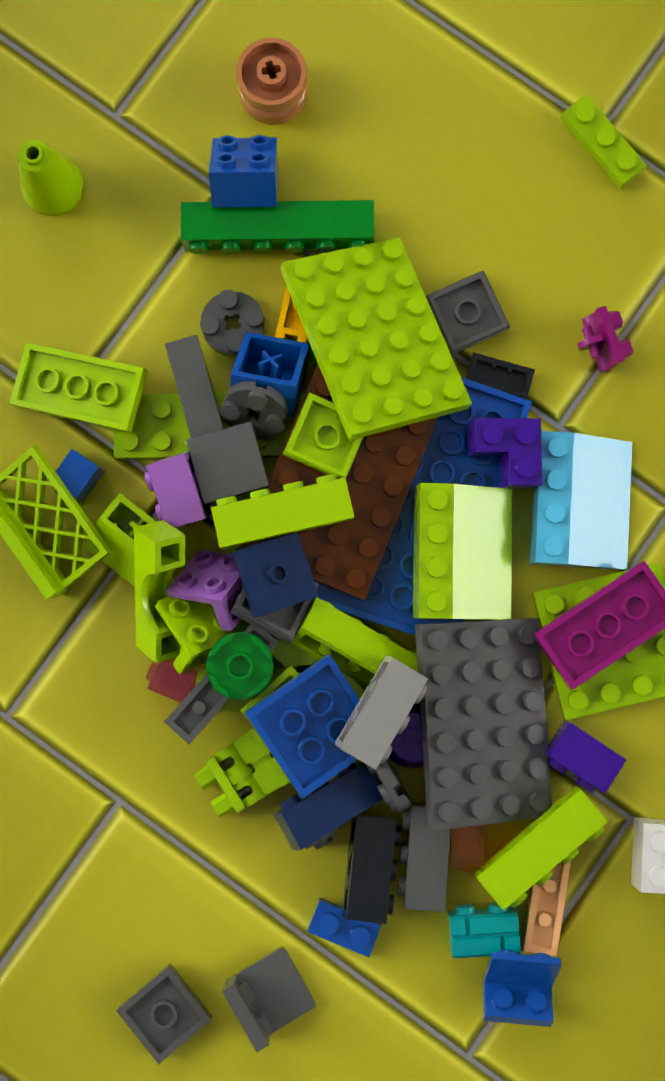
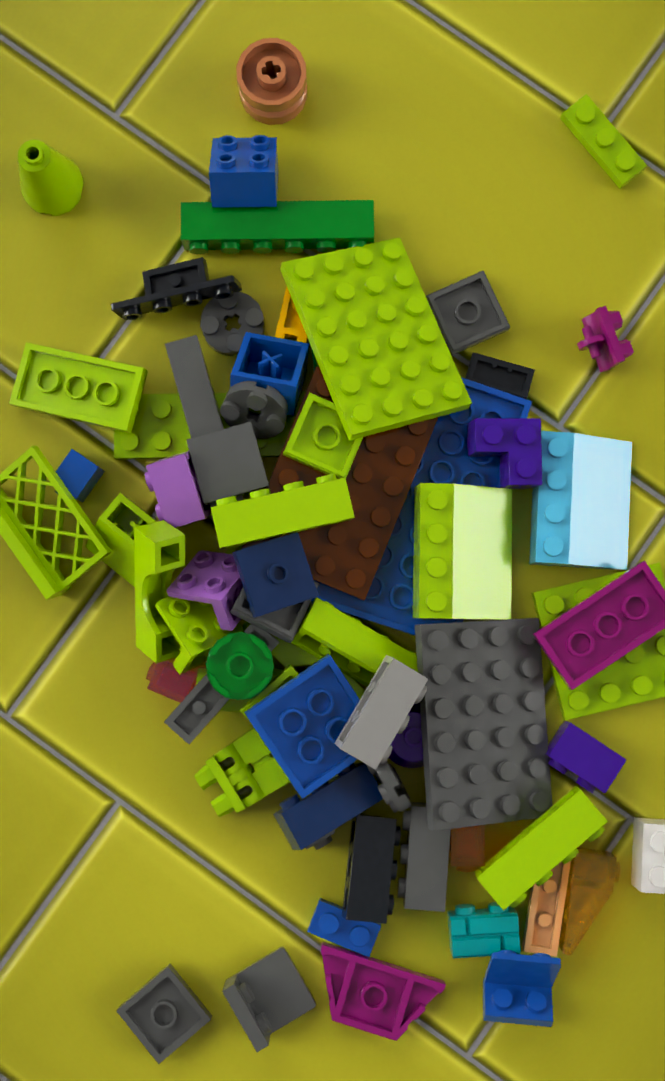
(174, 286): none -> black bracket
(375, 992): none -> magenta wing
(588, 889): none -> clear yellow slope

